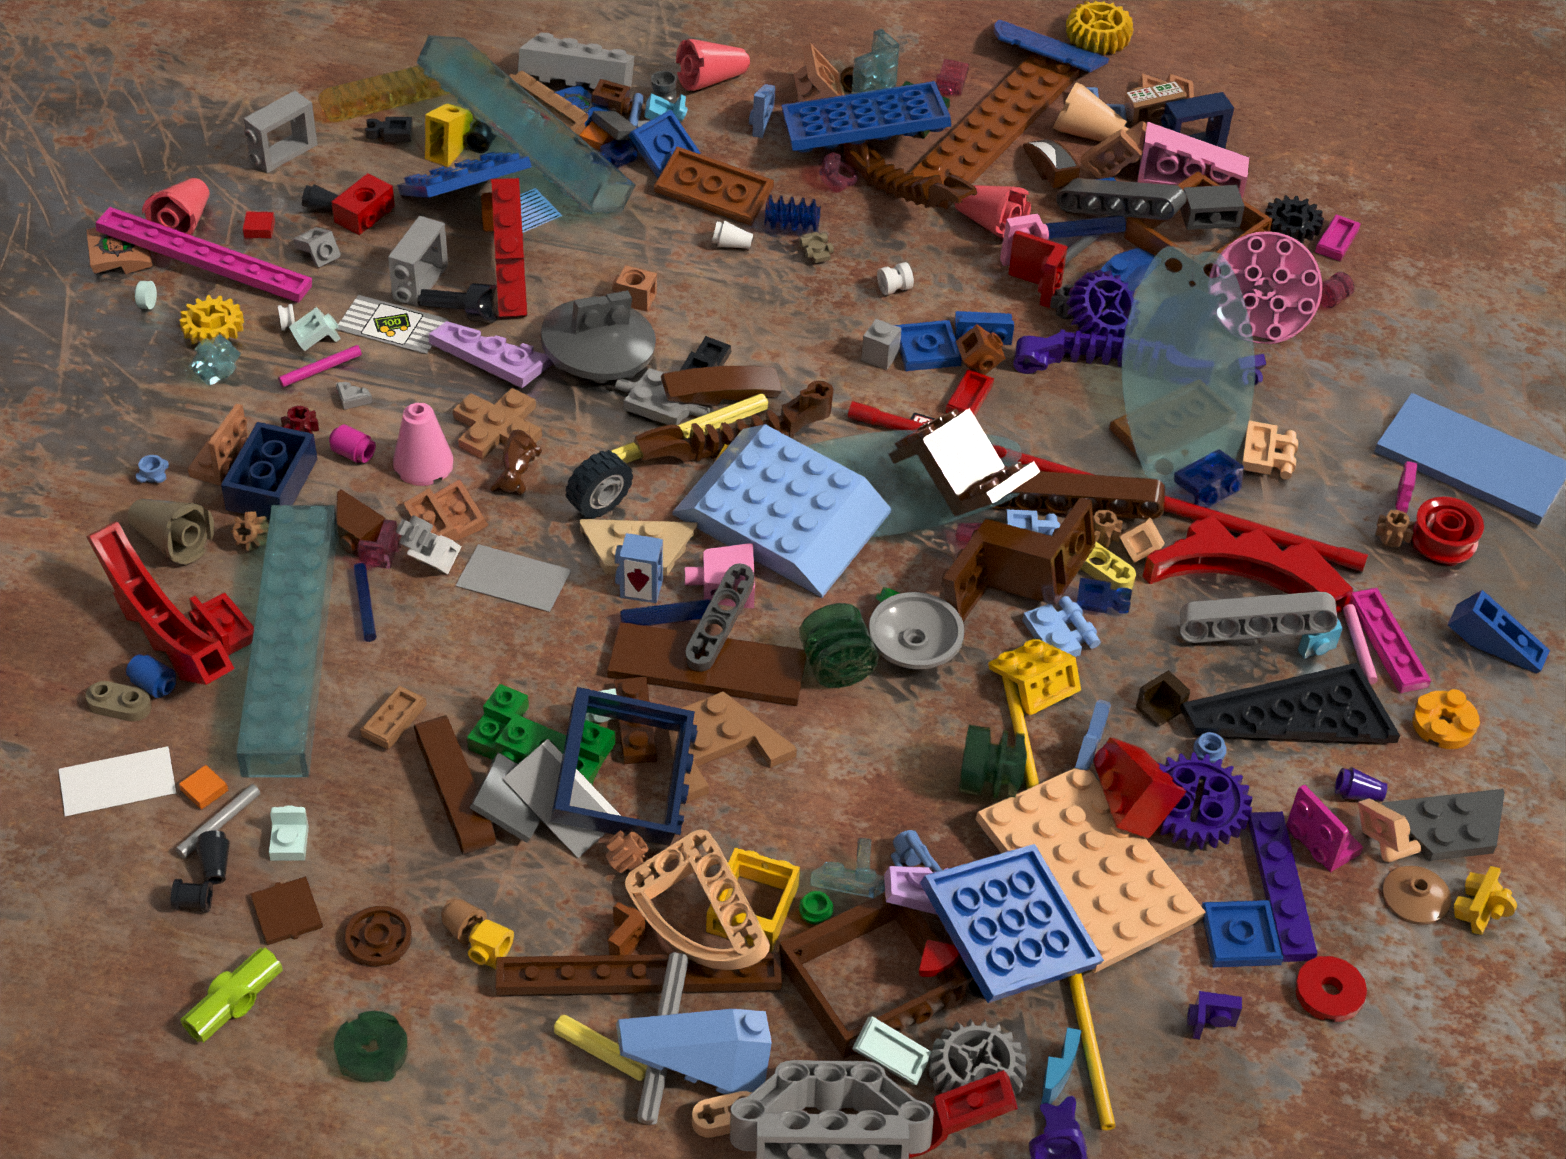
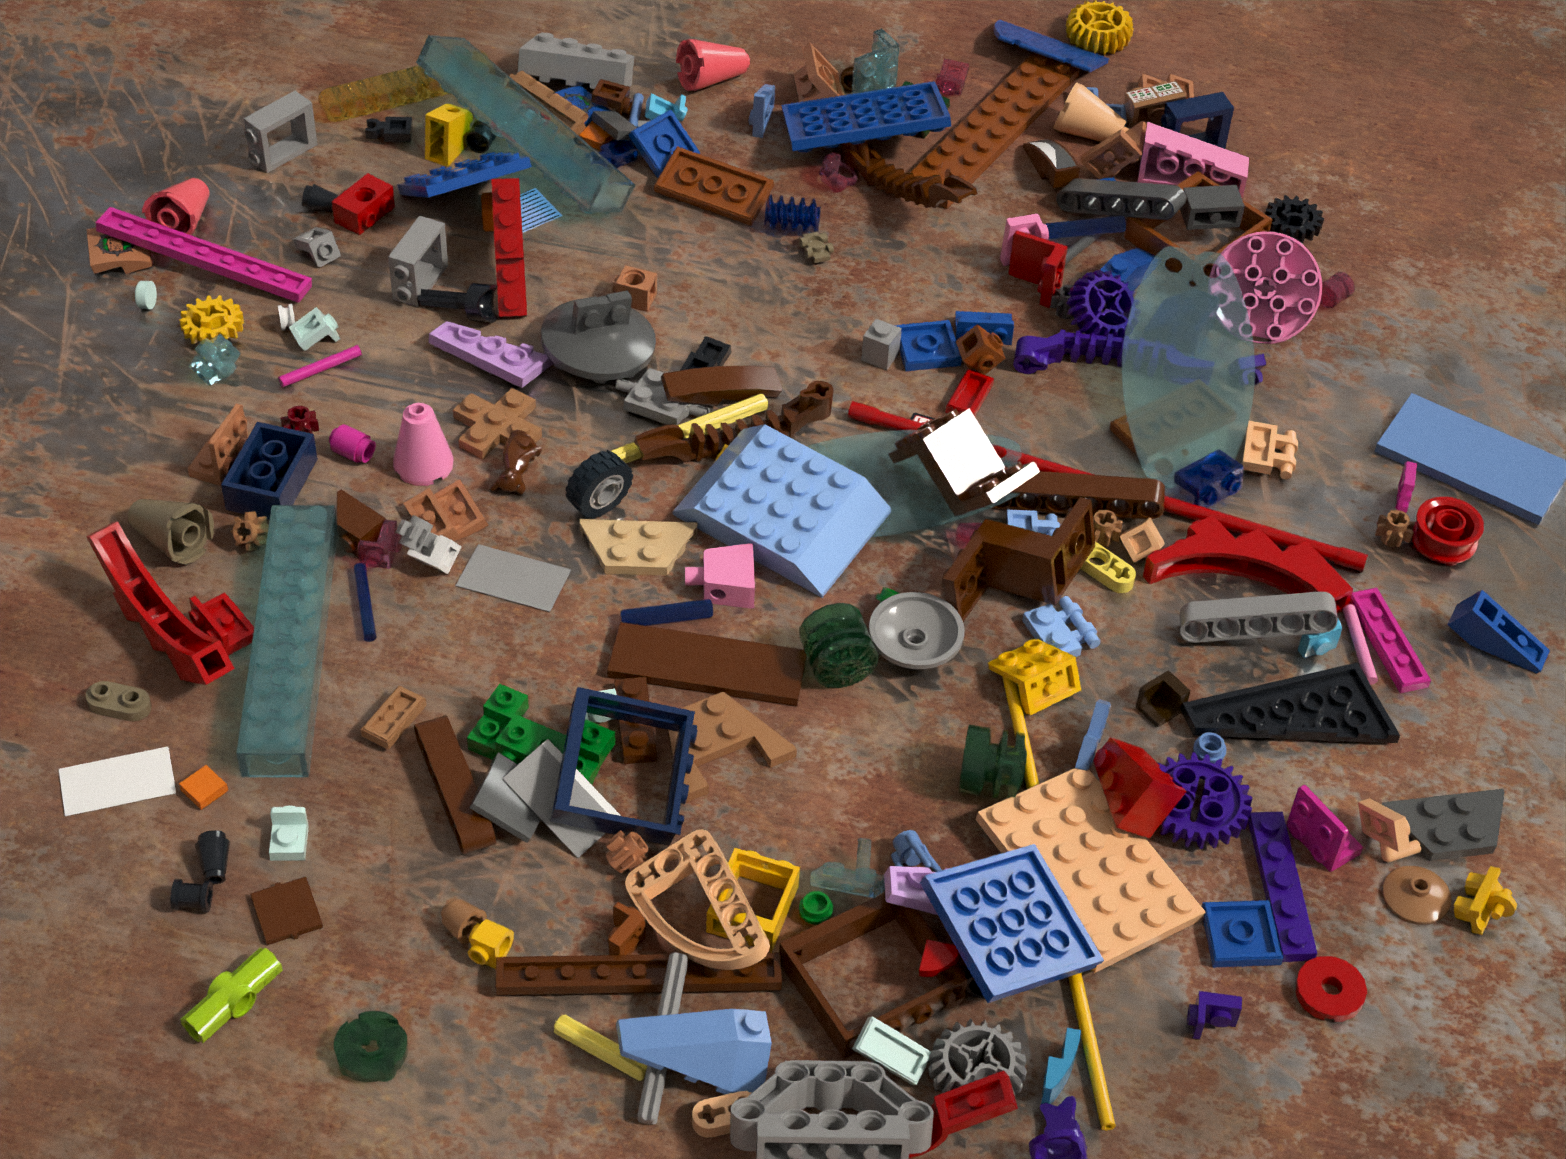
(151, 675): blue brick -> none
(152, 469): medium blue plate -> none
(219, 819): light grey bar -> none
(258, 224): red tile -> none
(352, 396): light grey tile -> none
(378, 936): reddish brown wheel -> none
(390, 323): sticker -> none
(639, 567): medium blue brick -> none
(664, 85): dark grey wheel -> none
(723, 618): dark grey beam -> none
(730, 236): white cone -> none
(895, 278): white wheel -> none
(994, 206): coral cone -> none
(1097, 596): clear blue plate -> none
(1337, 237): dark pink tile -> none
(1359, 786): dark purple cone -> none
(1451, 705): light orange plate -> none

